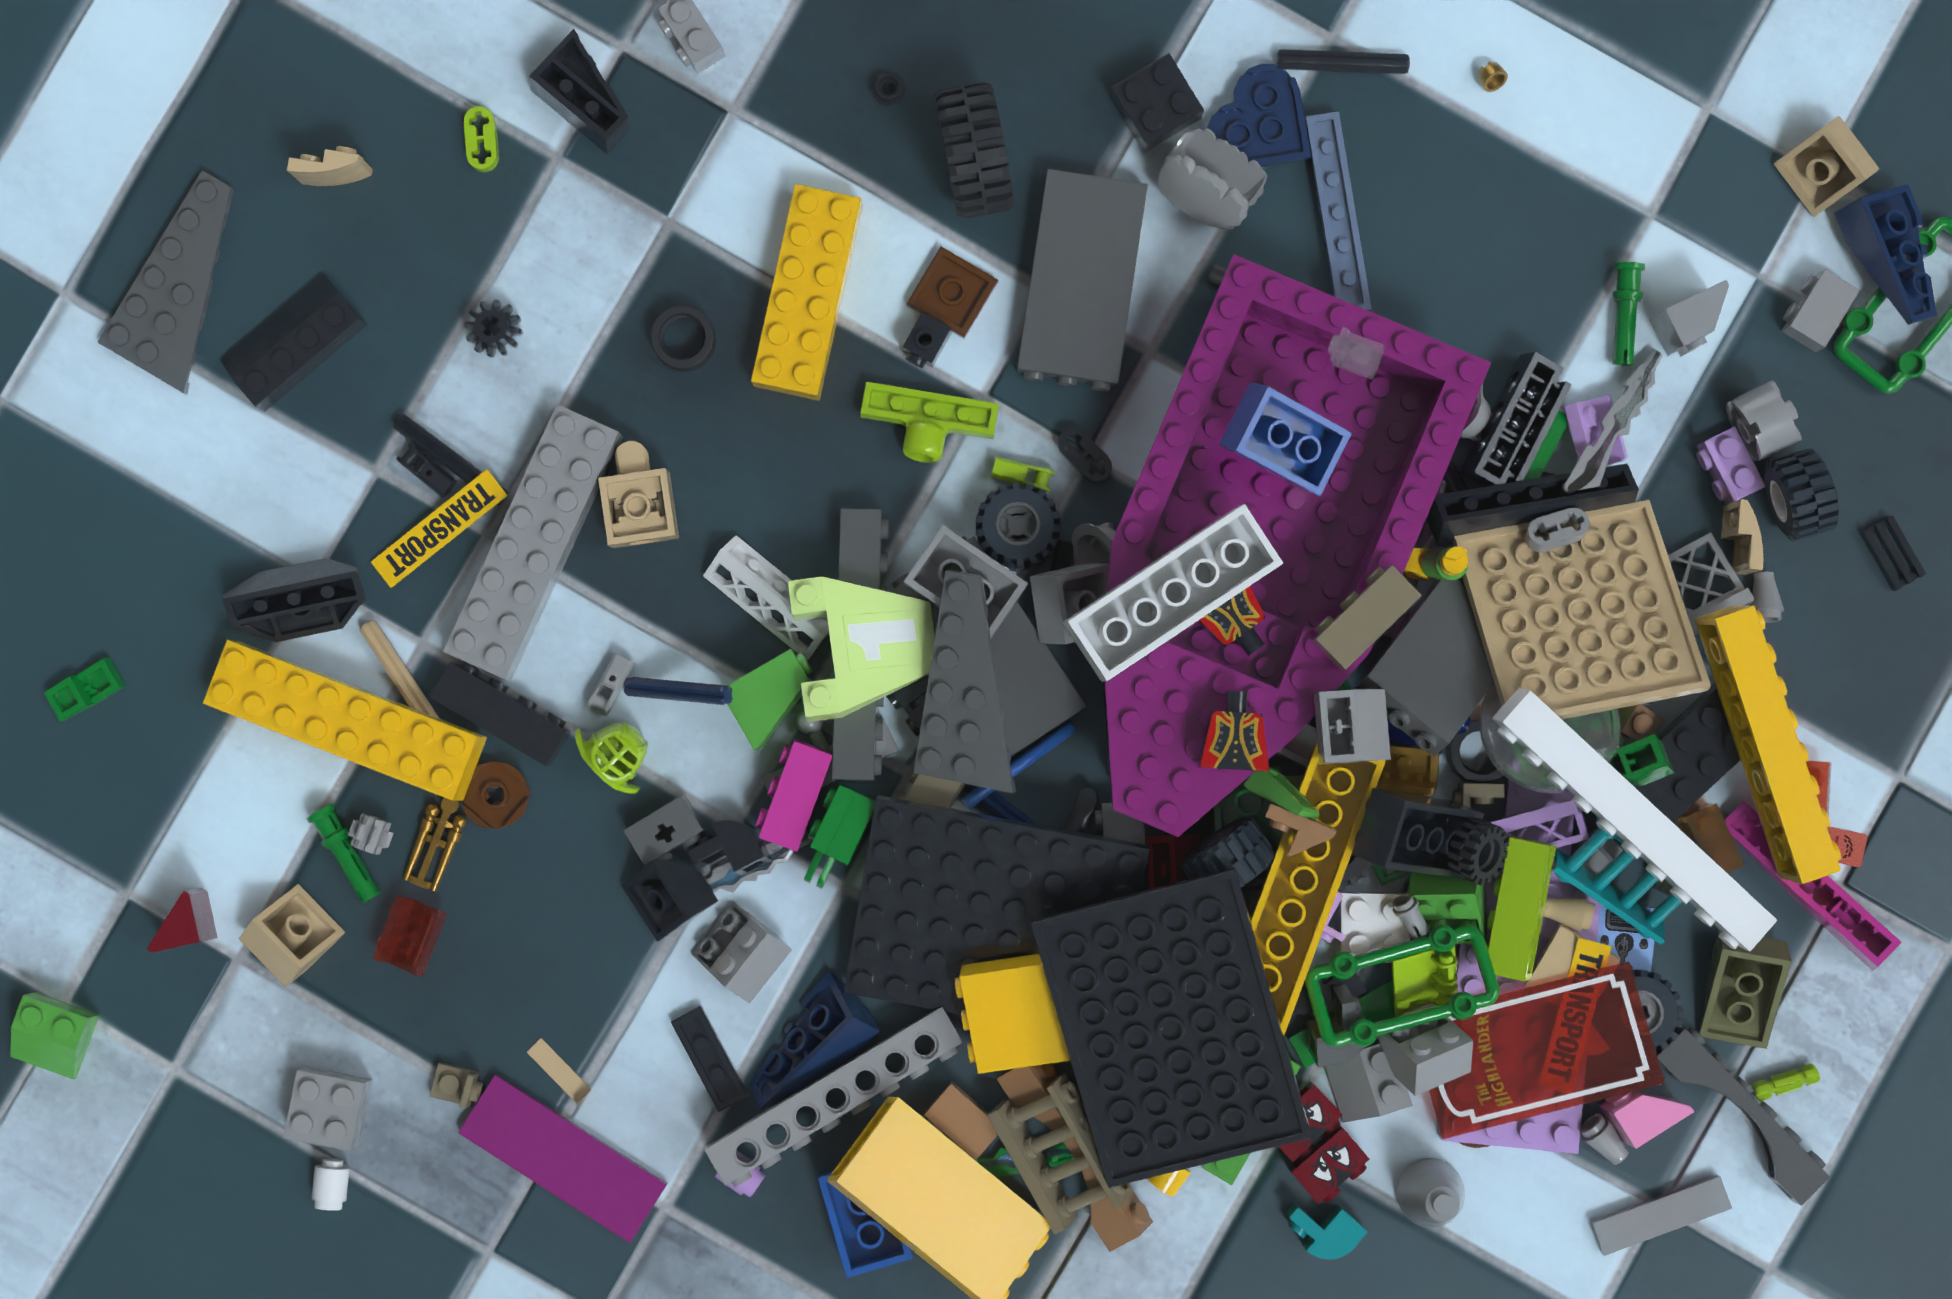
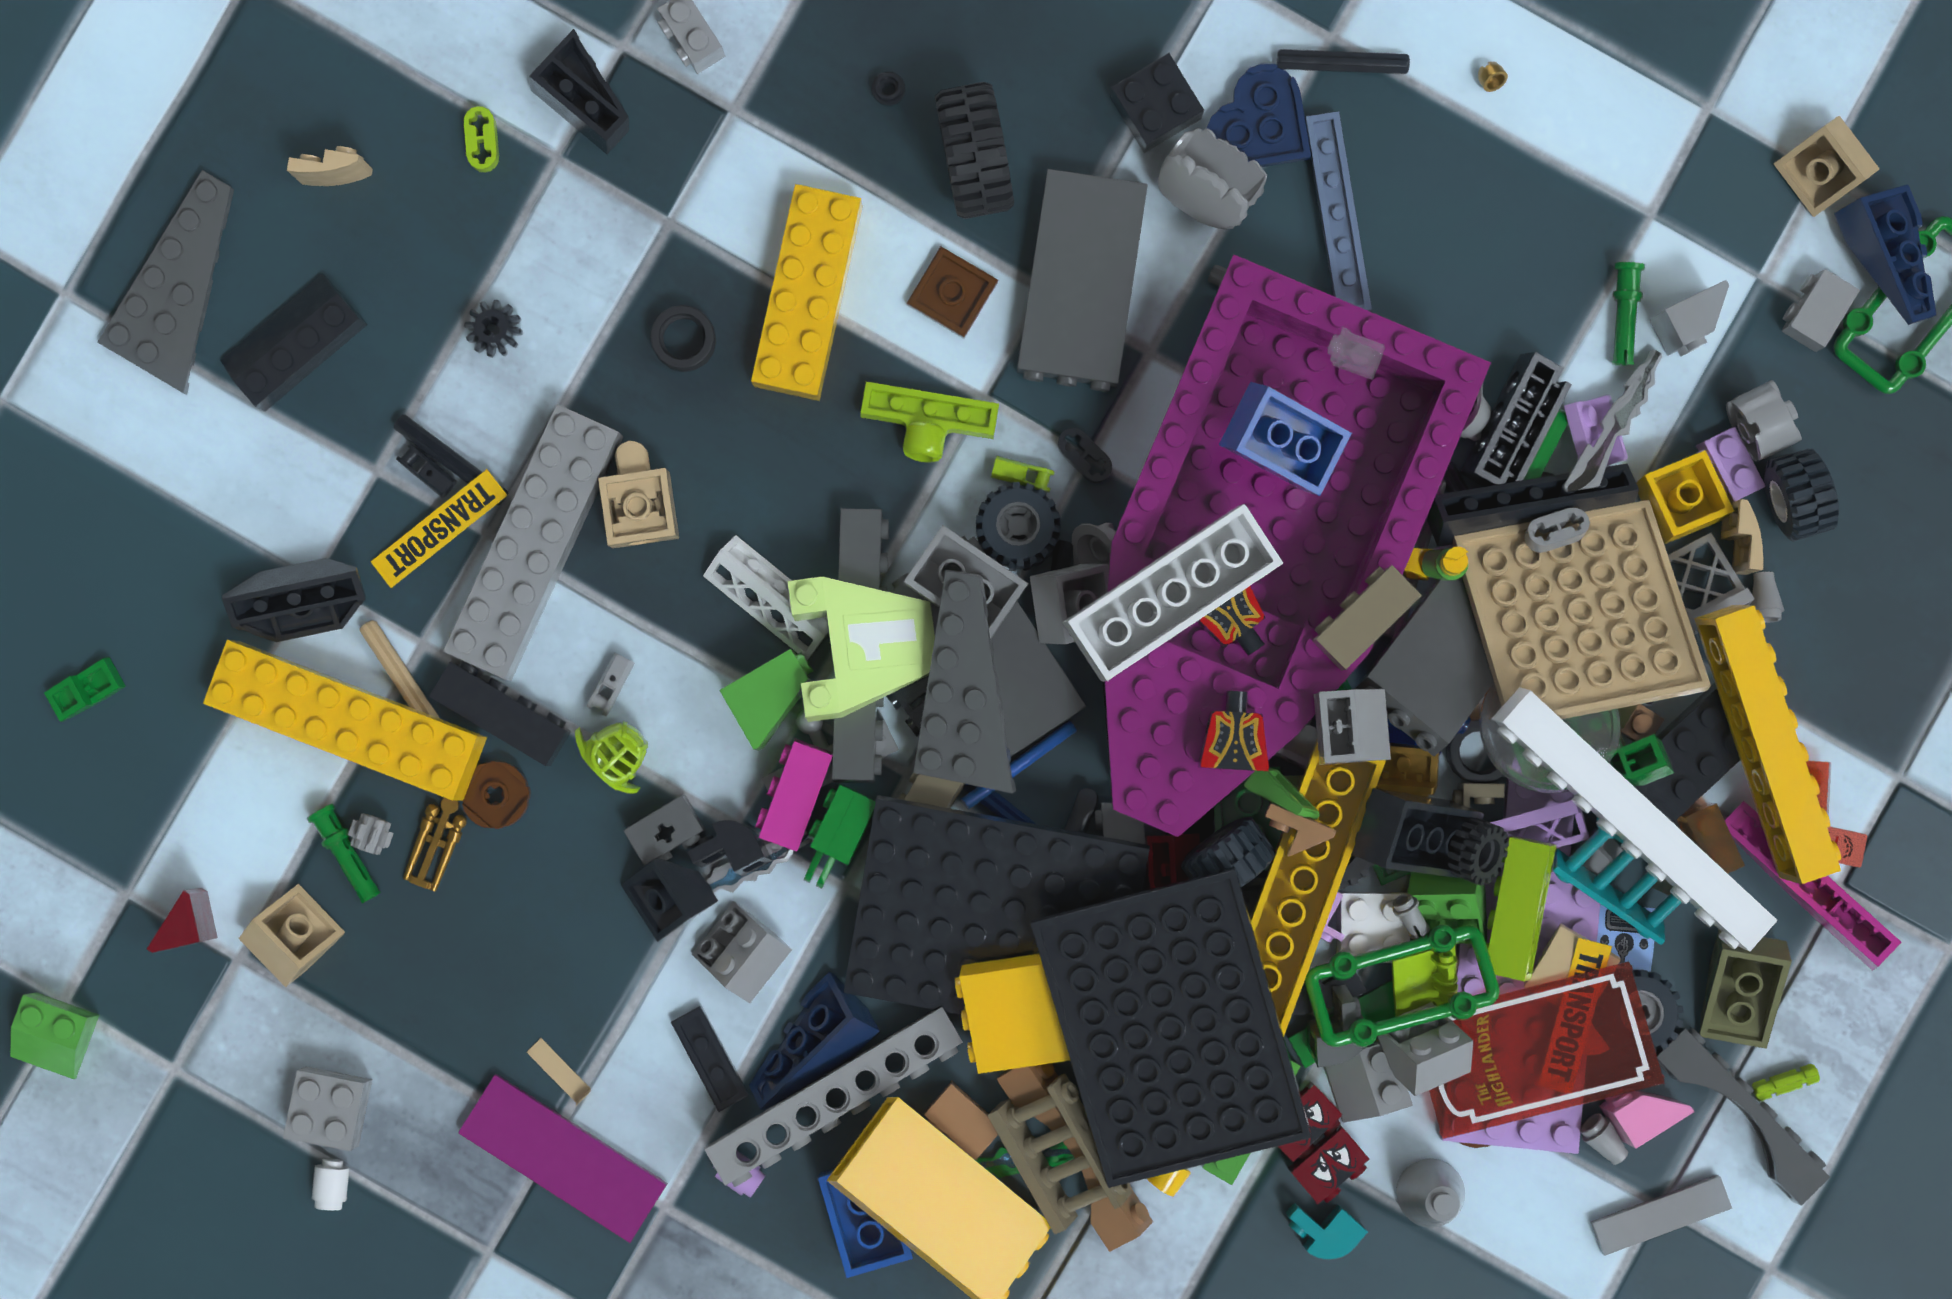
(410, 935): clear red bracket -> none
(456, 1085): dark tan bracket -> none
(678, 690): dark blue axle -> none
(926, 341): black brick -> none
(1571, 912): tan cone -> none
(1685, 496): none -> yellow brick
(1904, 547): black tile -> none

